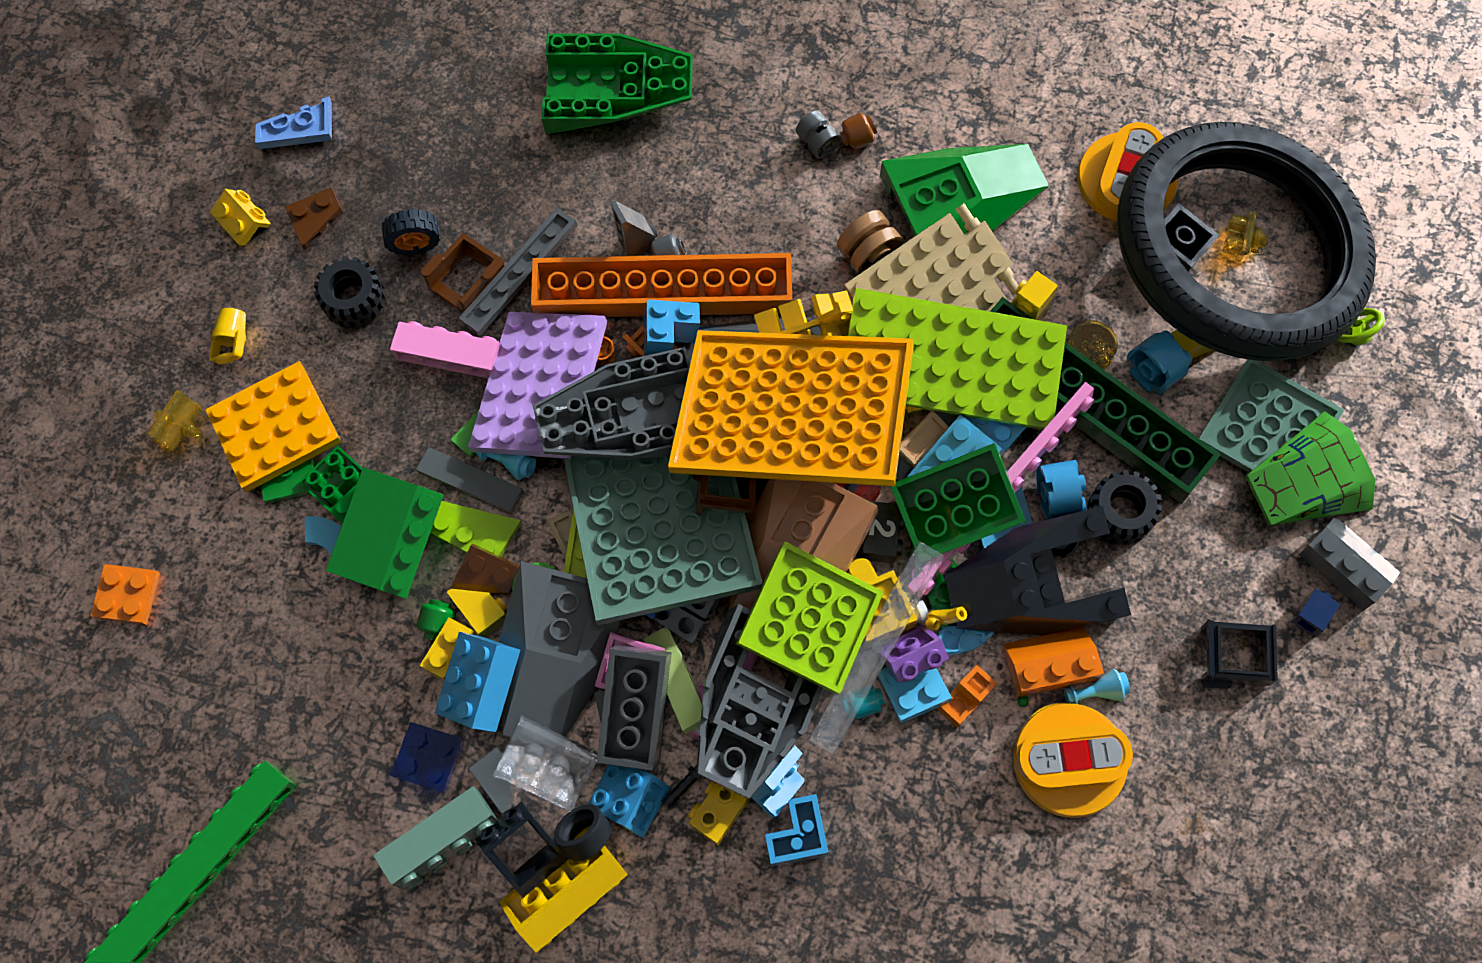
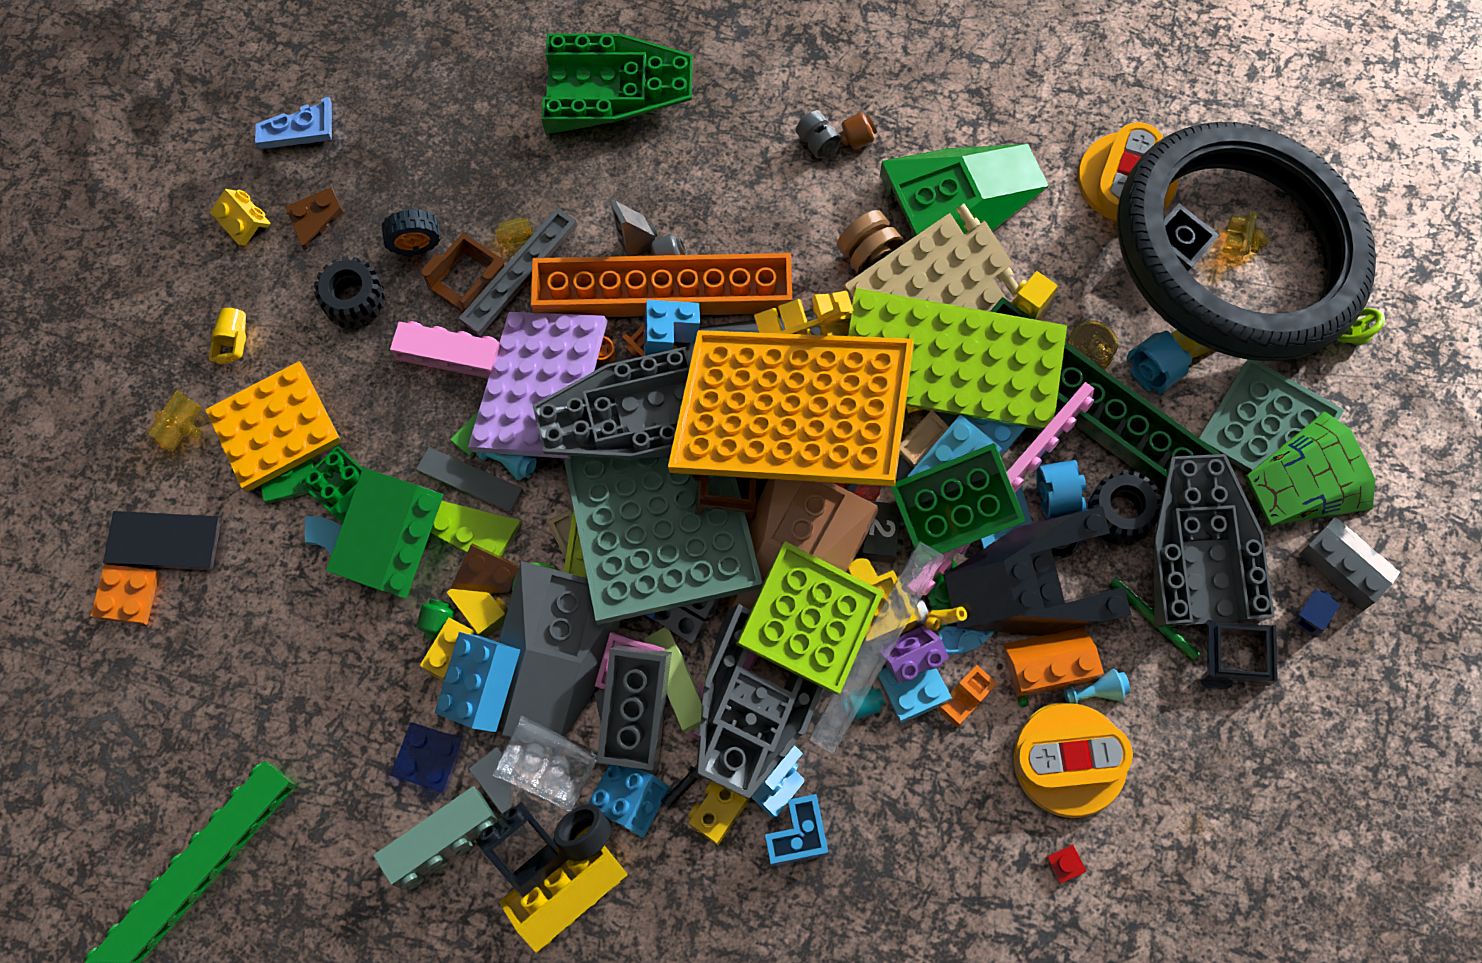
(162, 540): none -> black tile
(514, 231): none -> clear yellow brick
(1066, 864): none -> red plate
(1148, 613): none -> green bar
(1208, 548): none -> dark grey wedge

